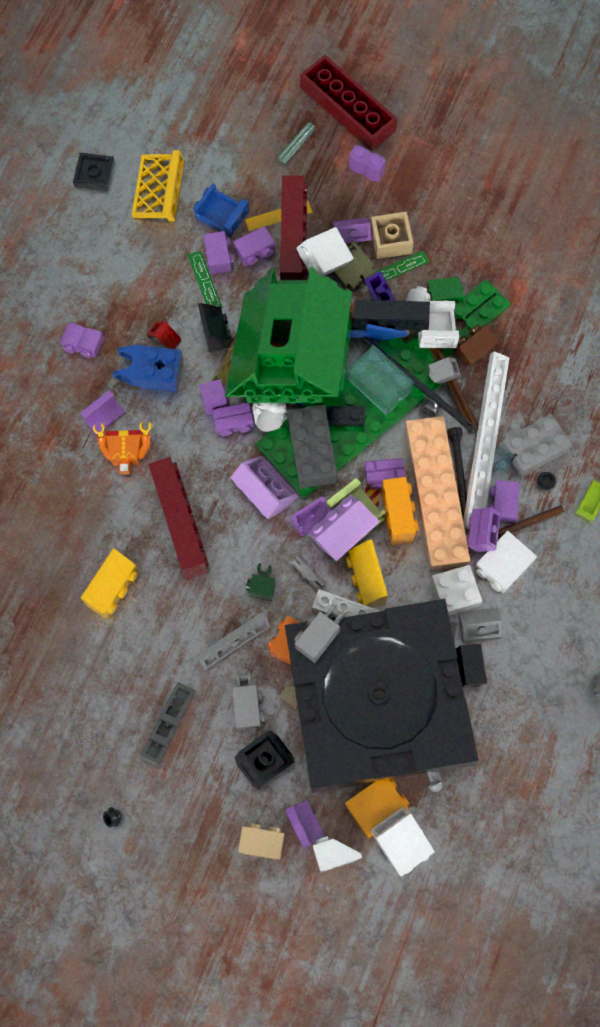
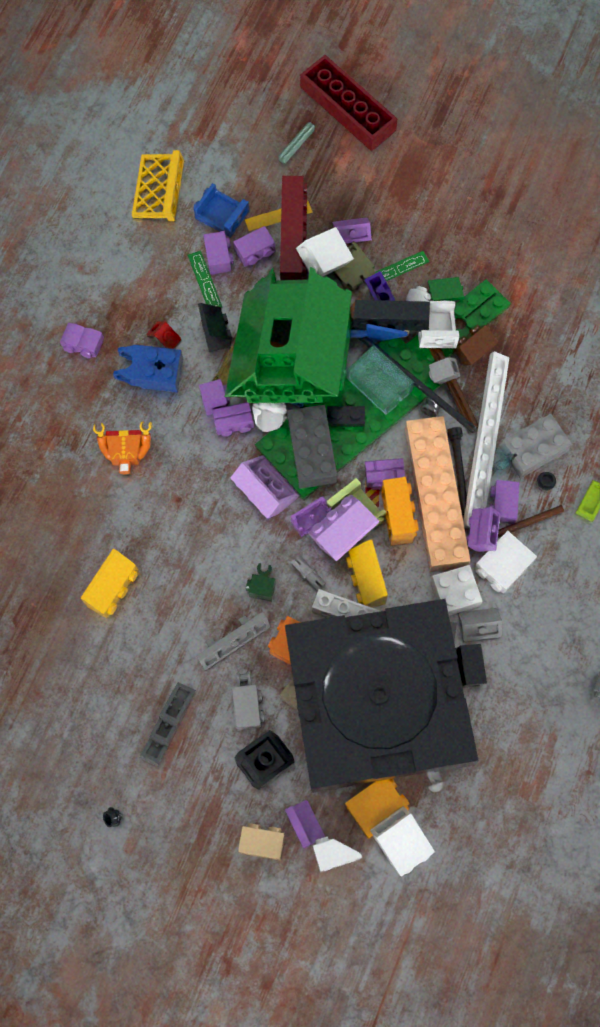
(93, 171): black tile -> none
(103, 410): medium lavender panel -> none
(180, 523): dark red brick -> none
(319, 633): light grey brick -> none
(366, 163): medium lavender brick -> none
(391, 235): tan brick -> none

